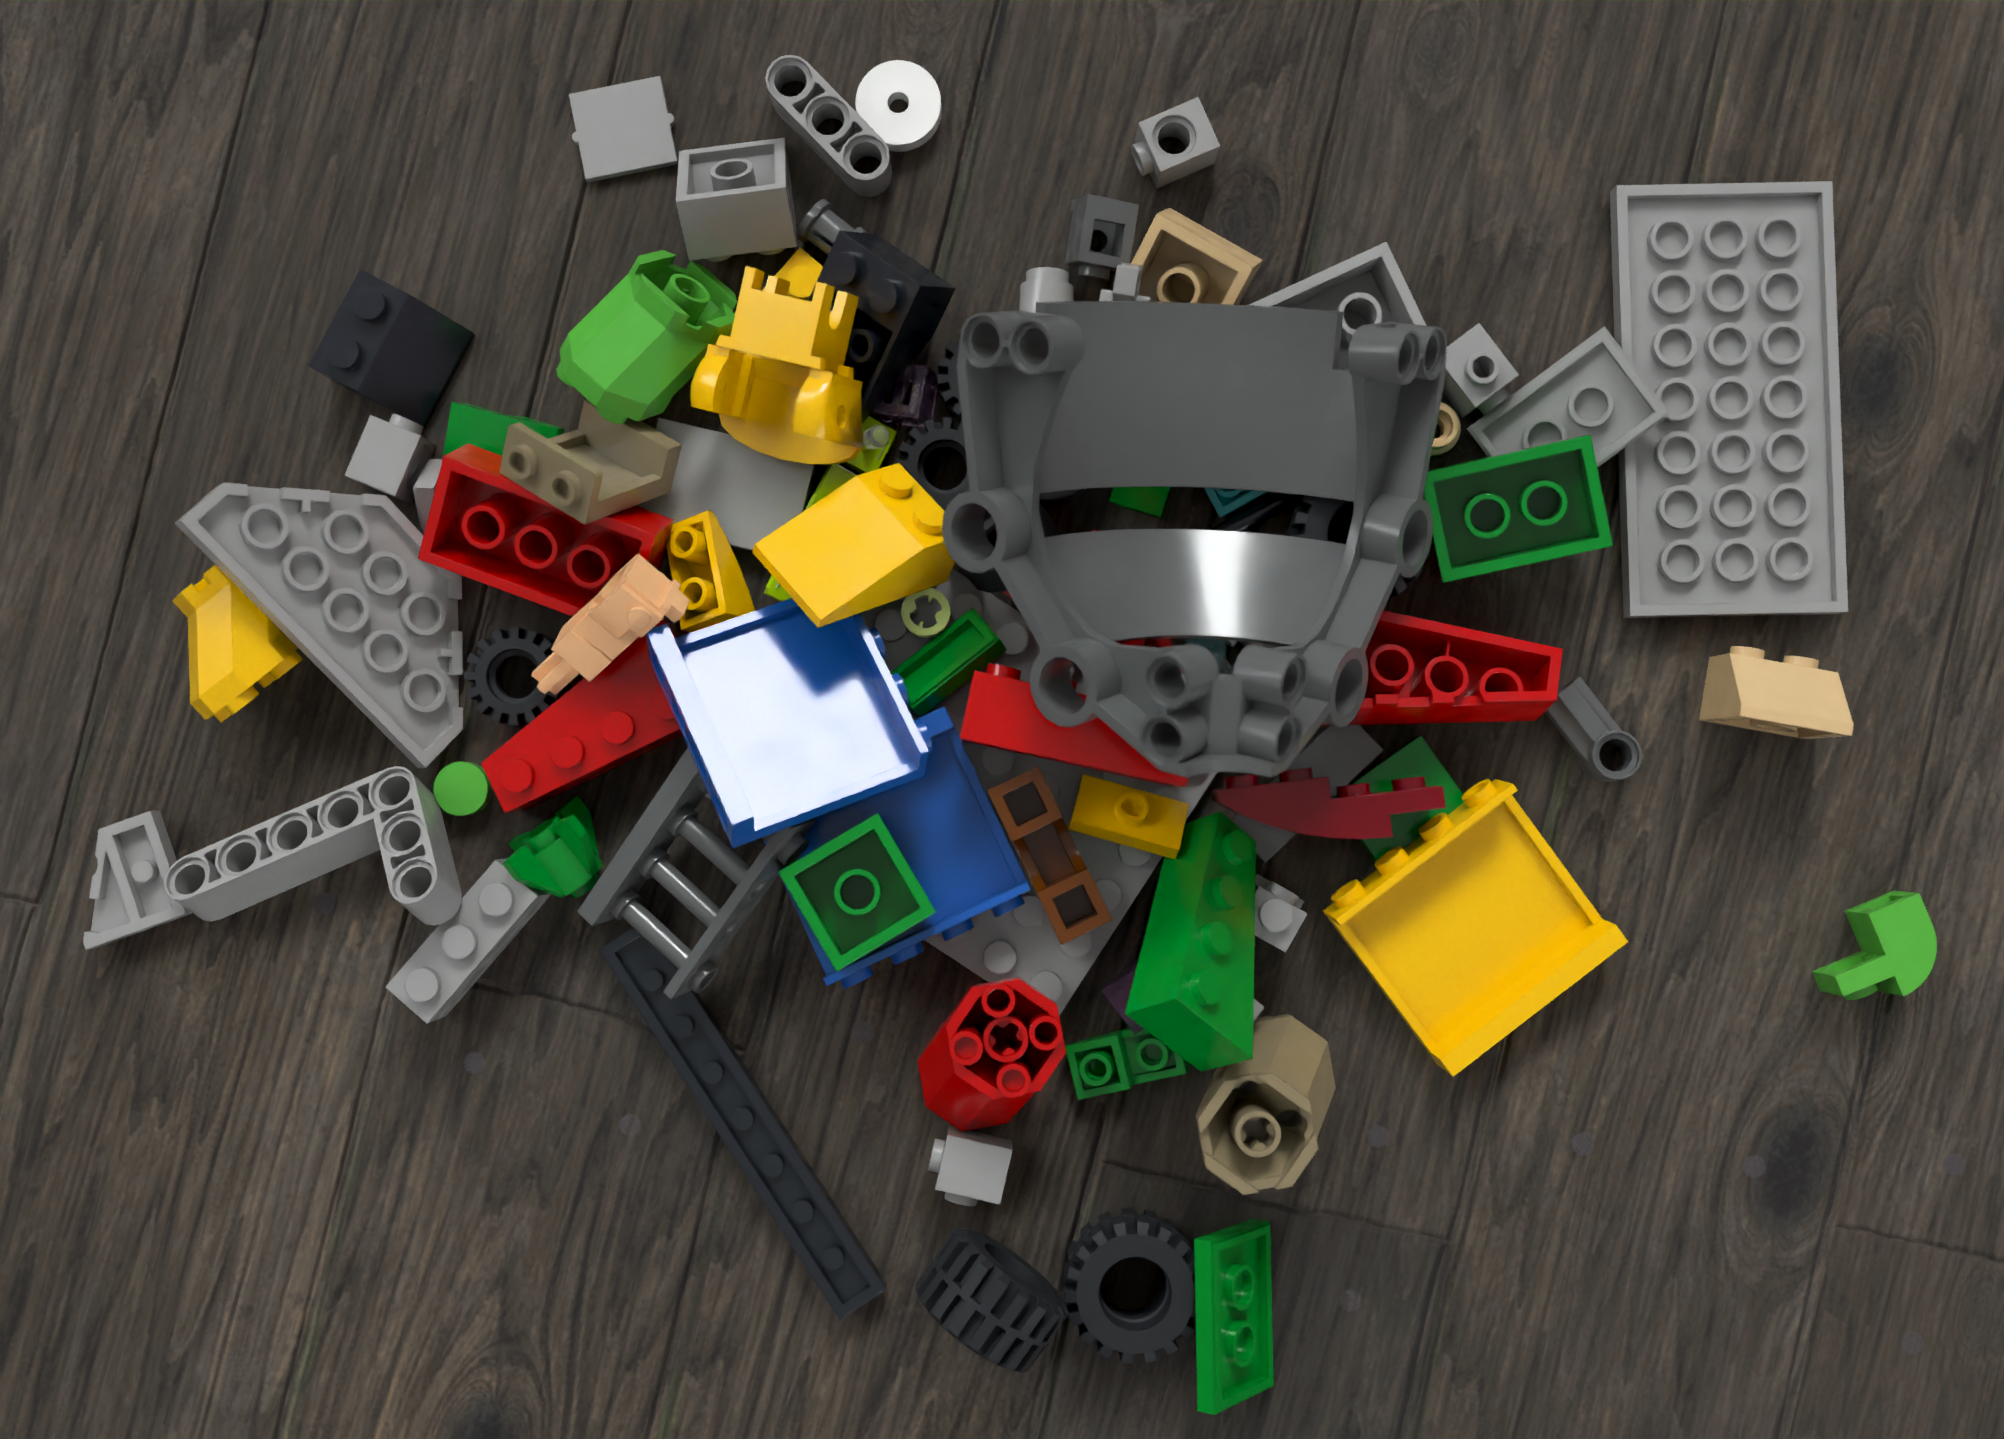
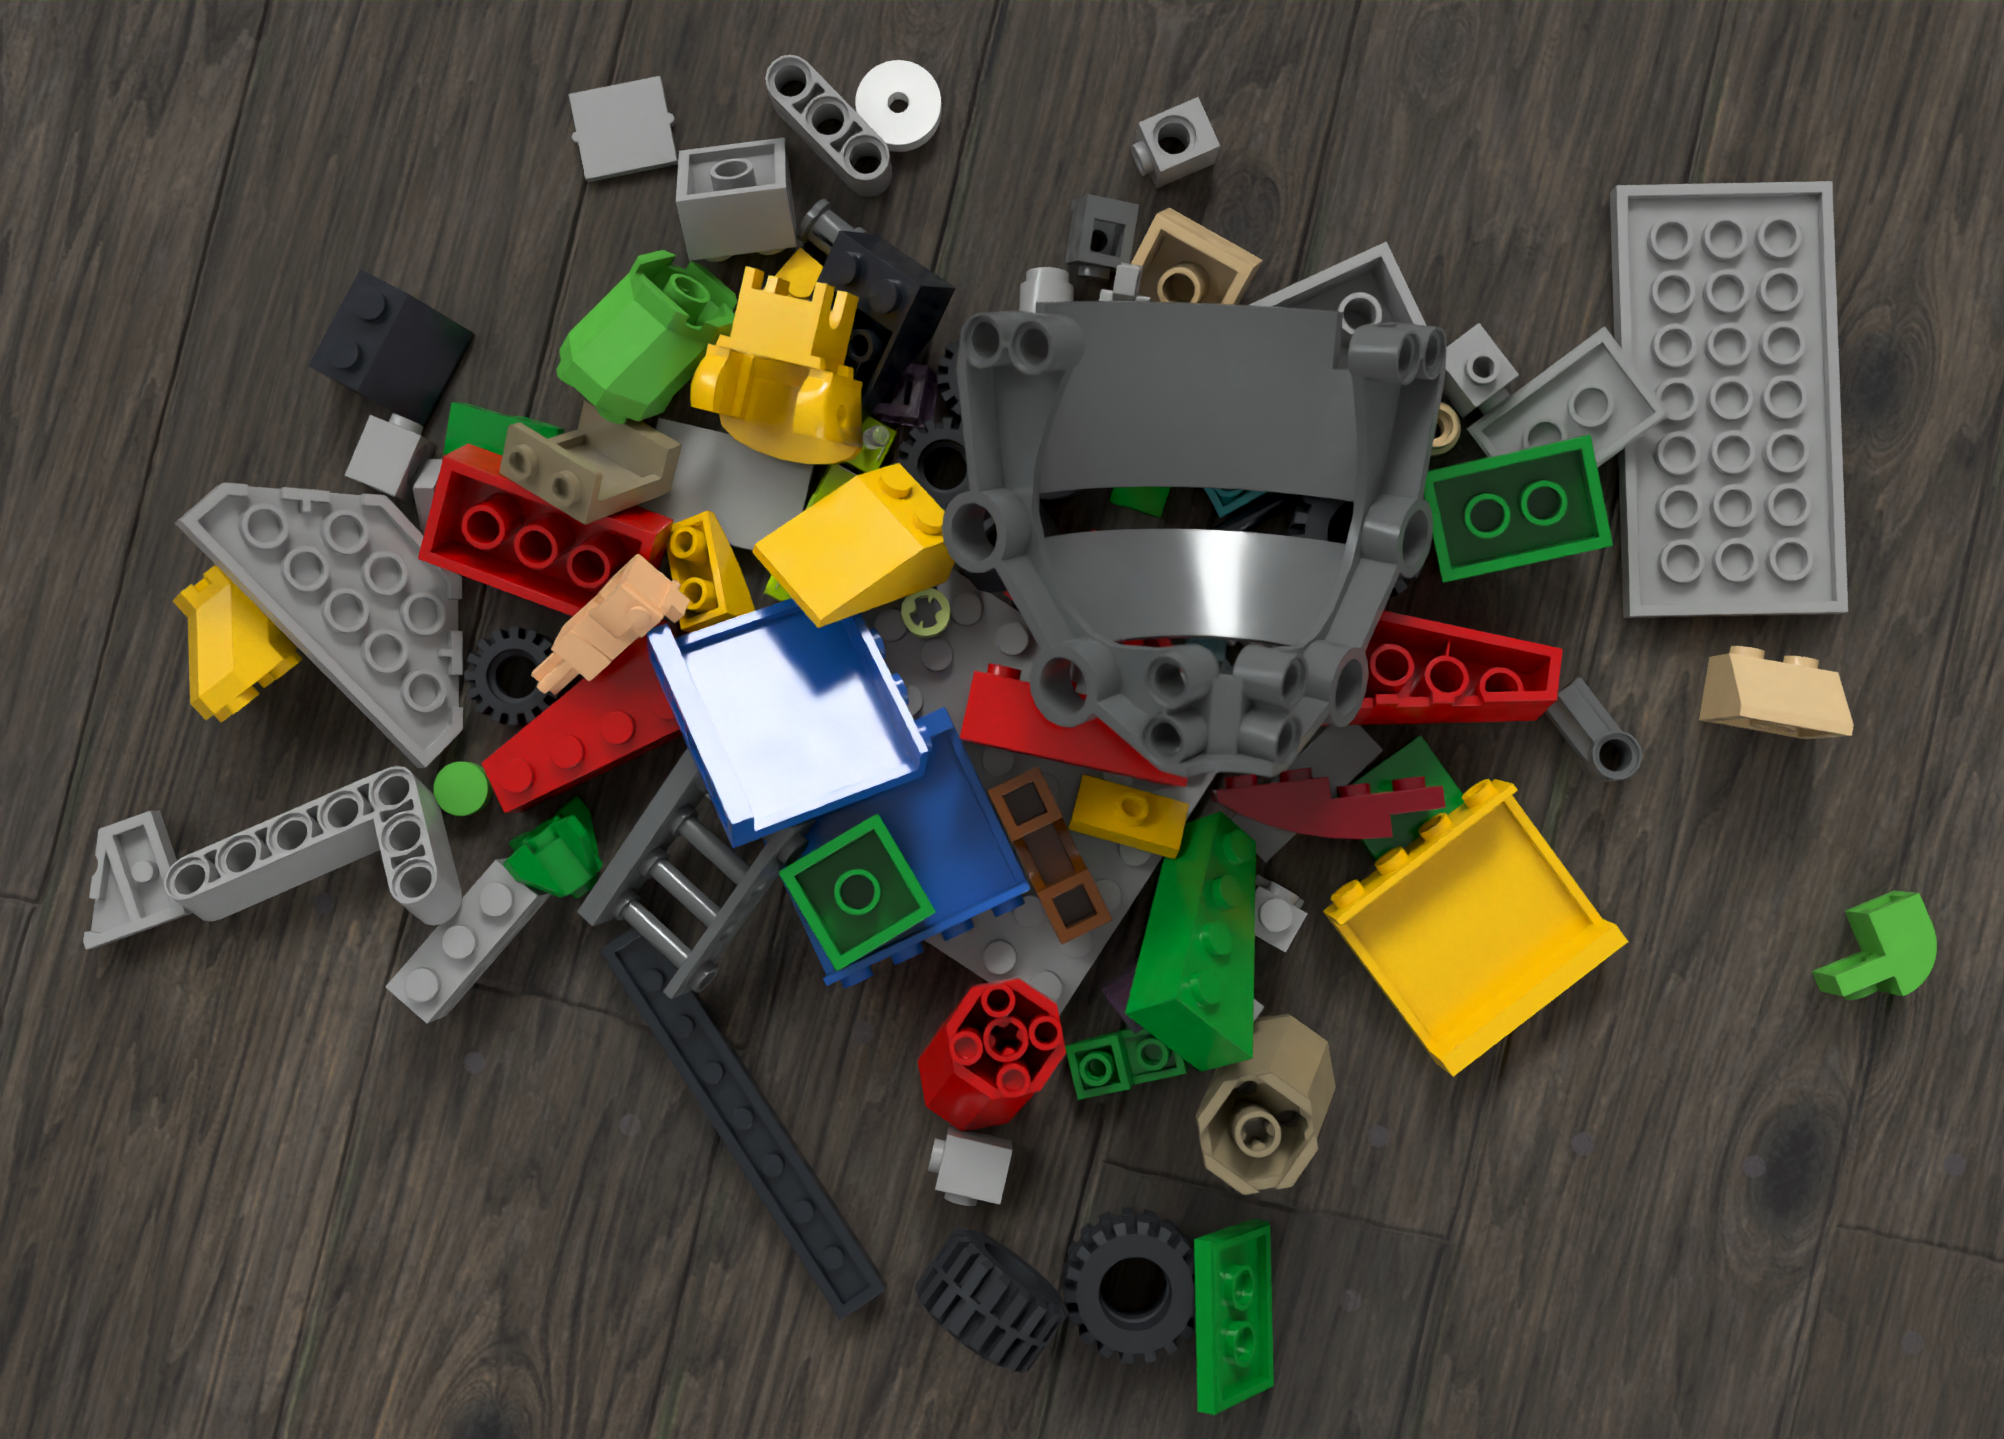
(948, 661): green tile -> none

